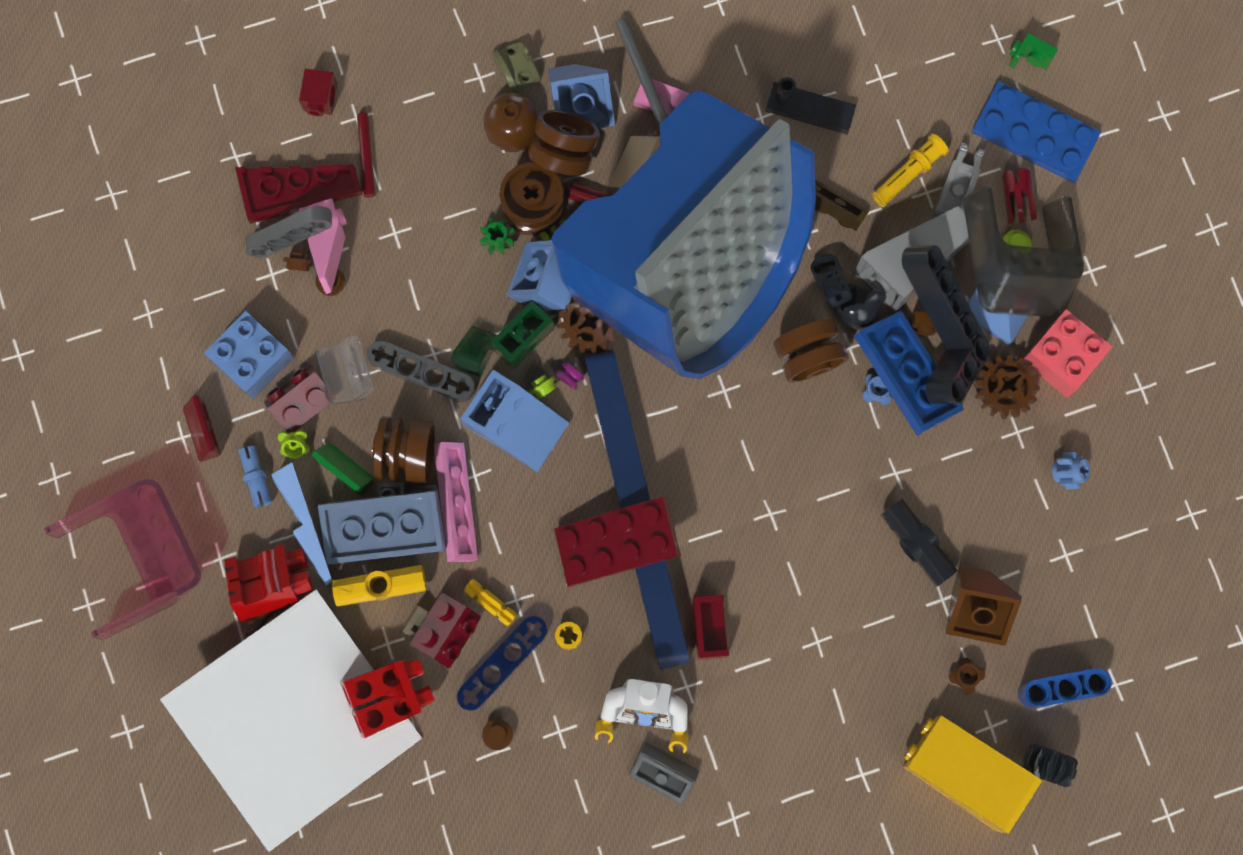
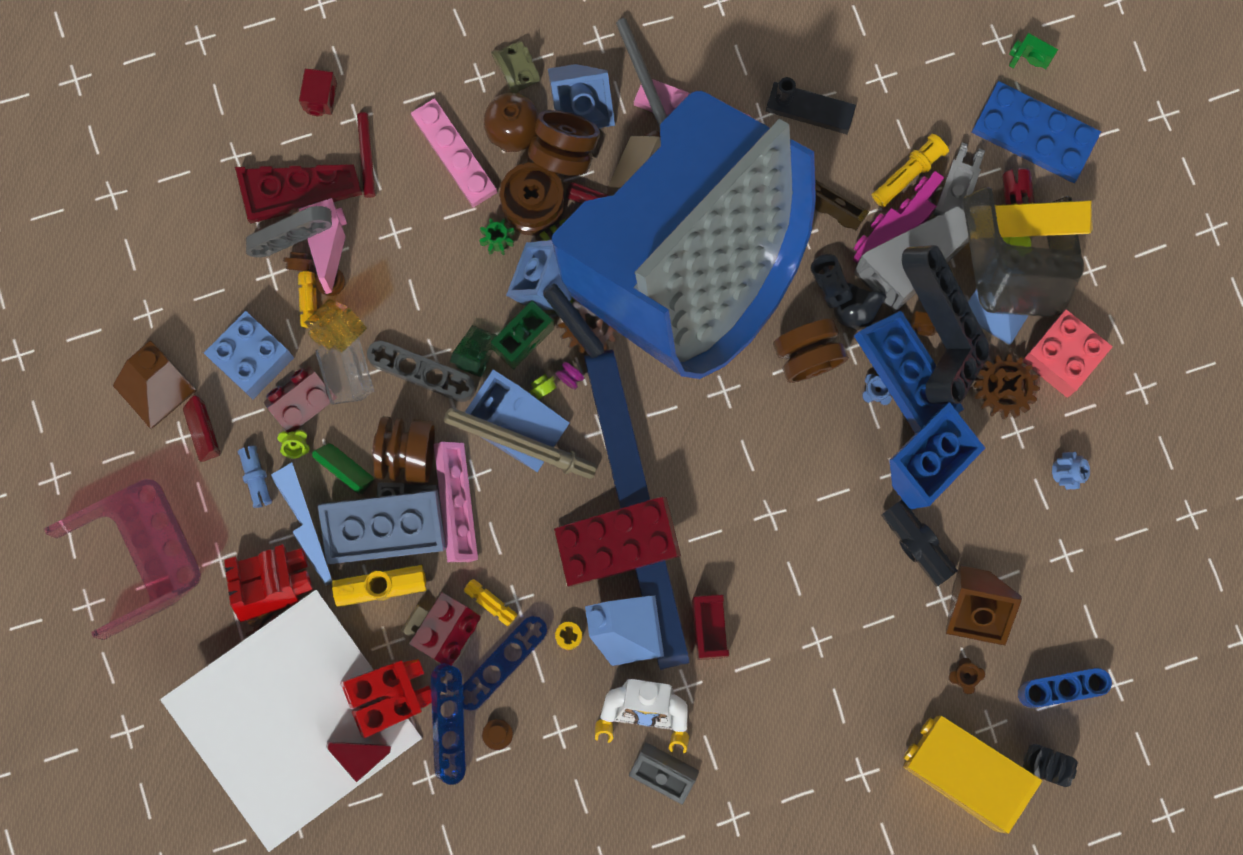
(152, 384): none -> reddish brown slope
(307, 295): none -> yellow axle
(334, 326): none -> clear yellow brick
(358, 757): none -> dark red slope
(453, 153): none -> bright pink plate
(453, 723): none -> clear blue beam
(567, 461): none -> dark tan axle
(573, 320): none -> black axle
(626, 629): none -> medium blue slope
(909, 215): none -> dark pink slope
(934, 458): none -> blue slope
(1045, 219): none -> yellow slope

